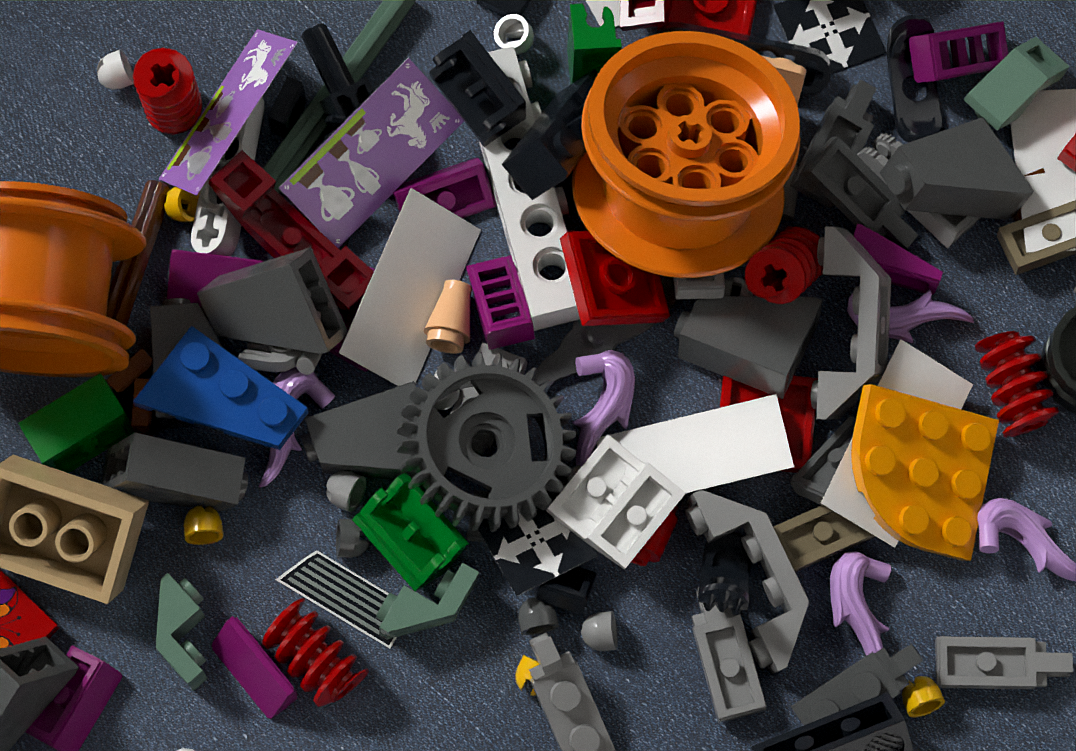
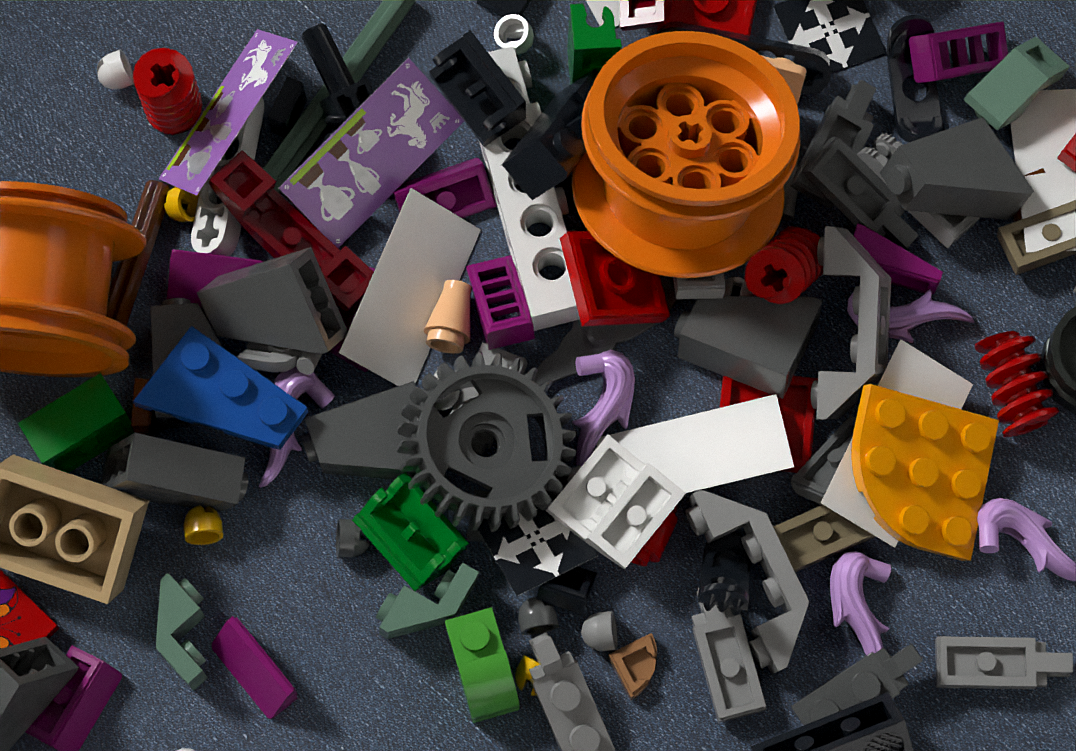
(138, 364): reddish brown tile -> none
(312, 655): red piece -> none
(338, 592): sticker -> none
(346, 490): light grey hinge -> none
(482, 665): none -> bright green brick
(635, 664): none -> medium nougat tile
(922, 697): yellow hinge -> none

